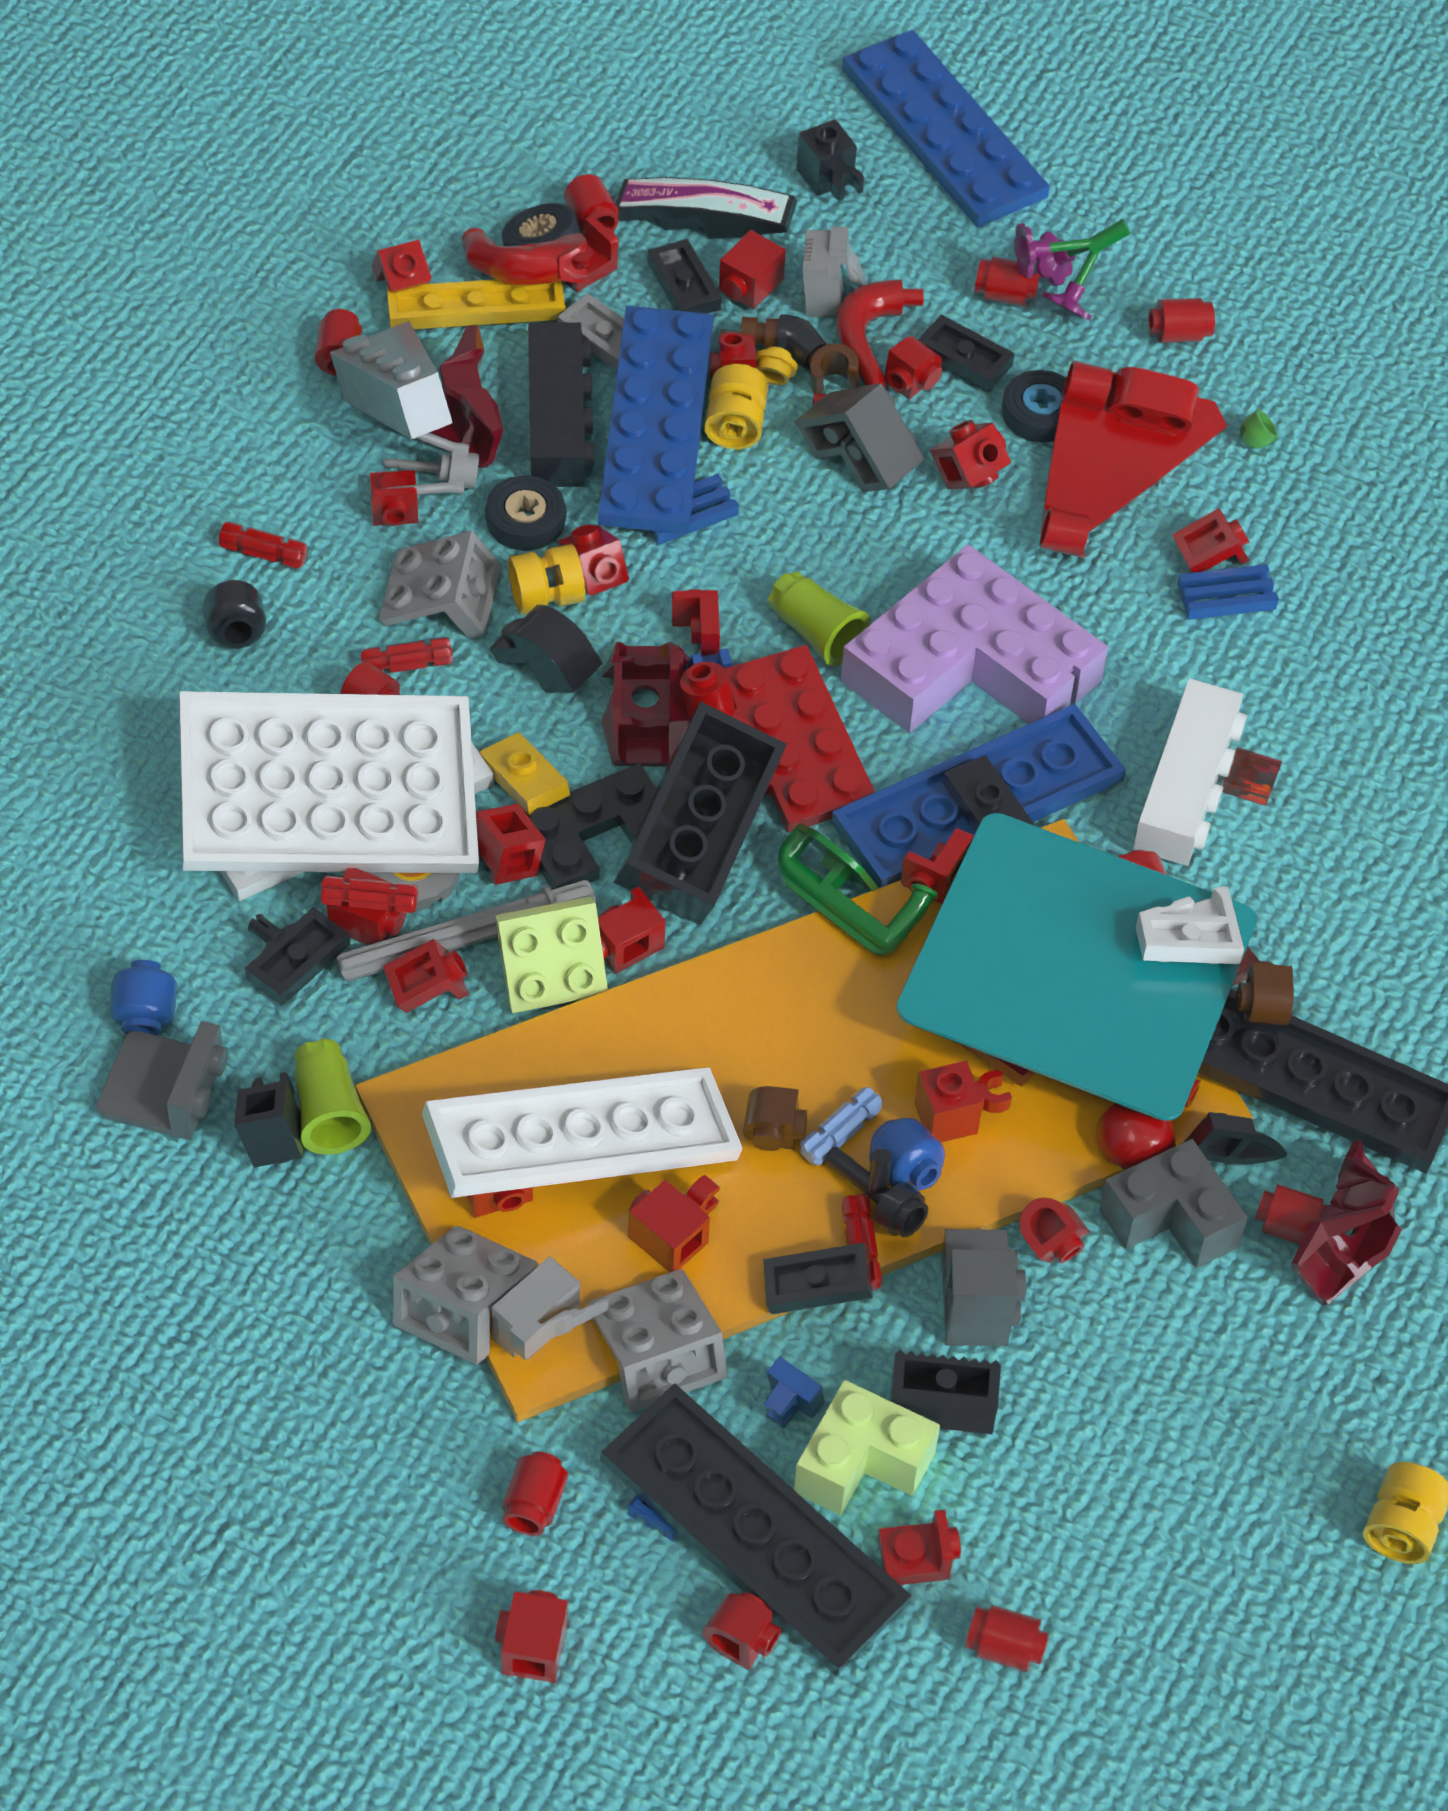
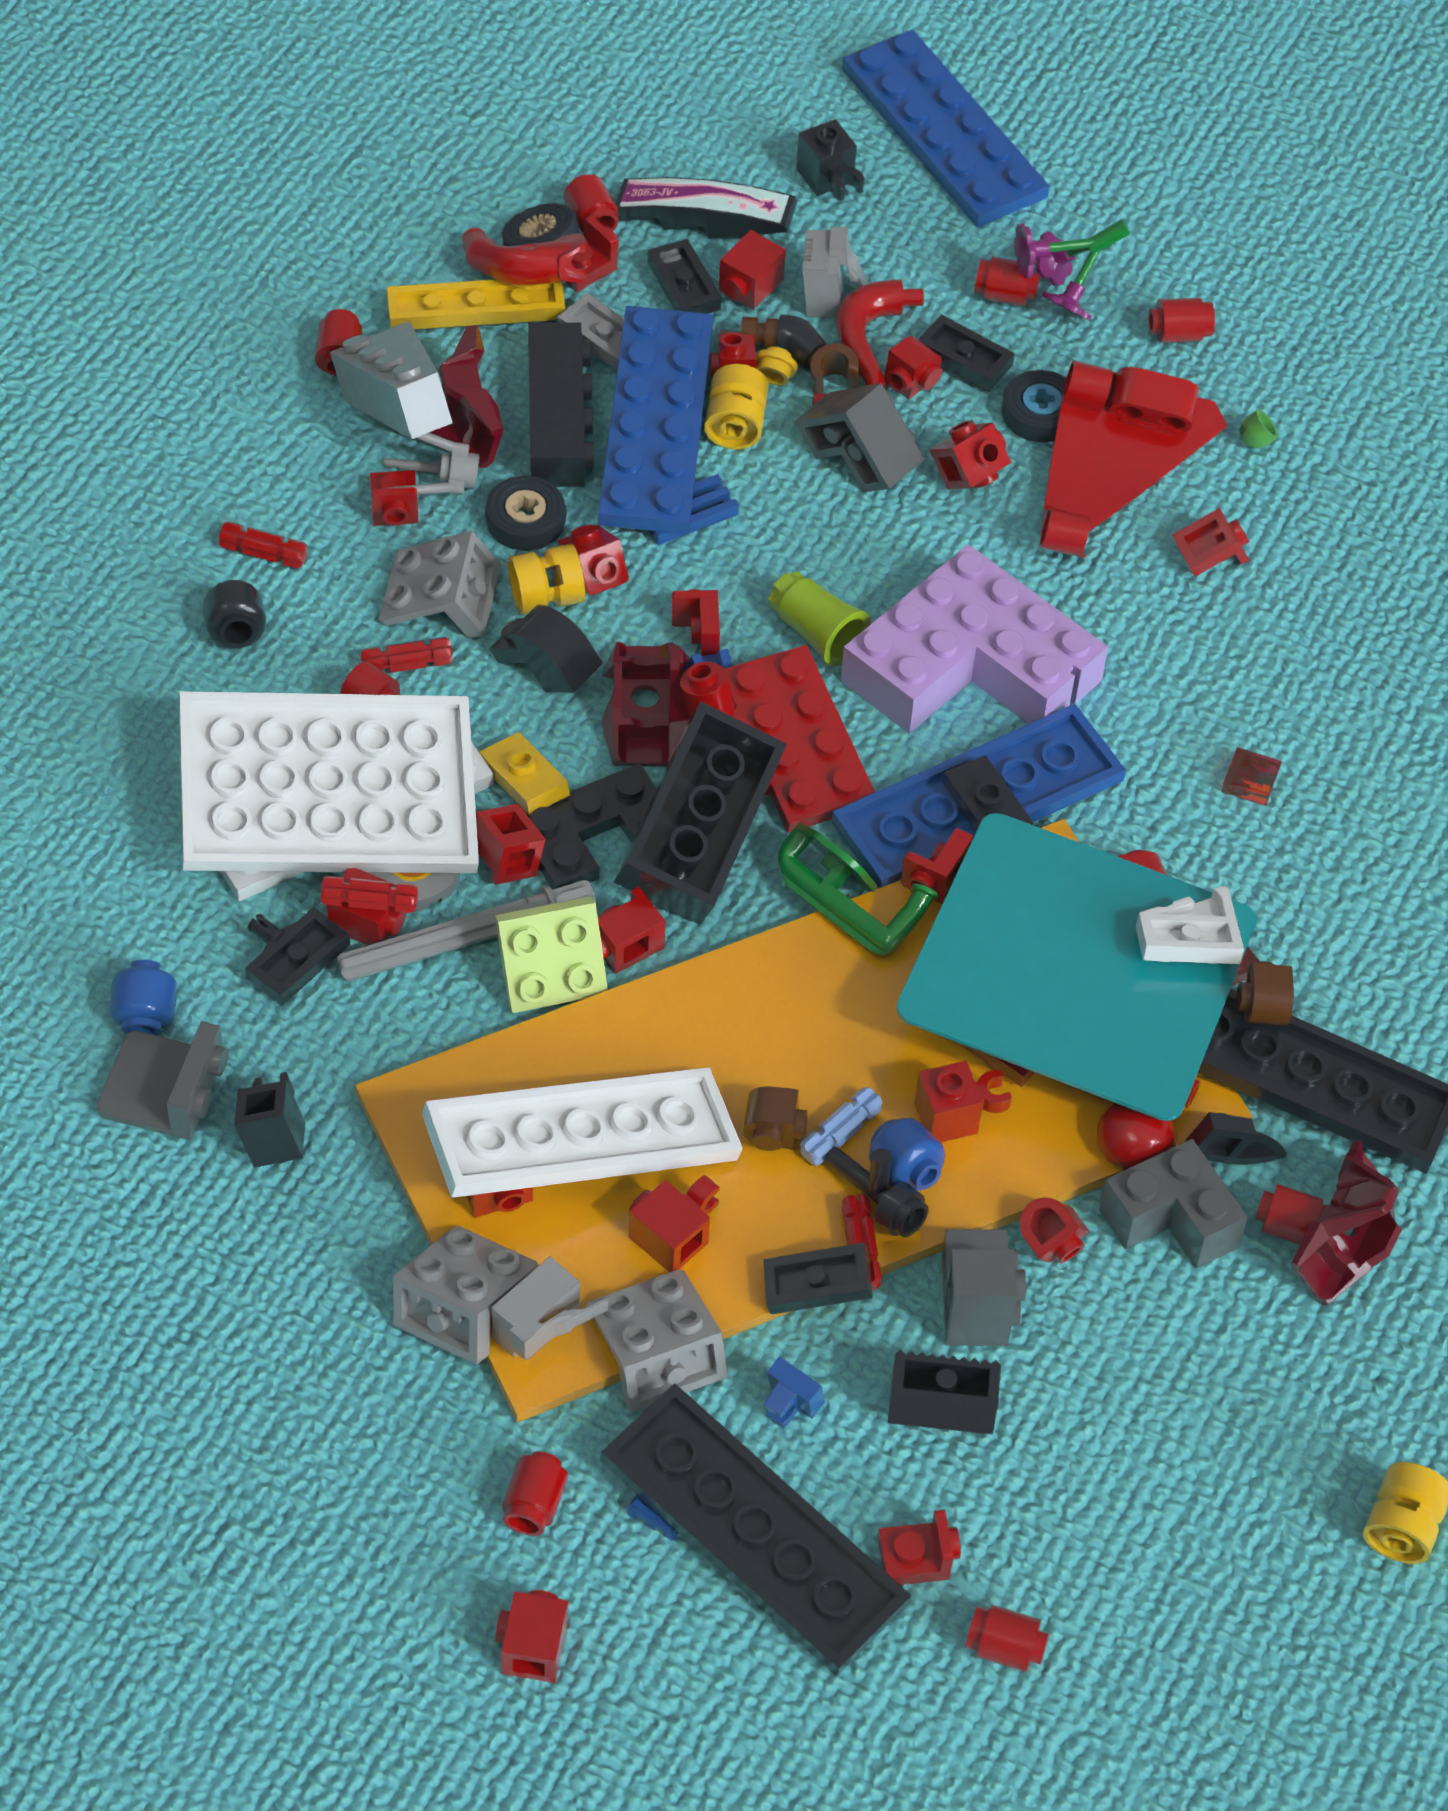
(328, 1100): lime plant -> none
(401, 266): red bracket -> none
(425, 975): red bracket -> none
(742, 1629): red plate -> none
(864, 1437): yellowish green brick -> none
(1189, 771): white brick -> none
(1224, 586): blue tile -> none

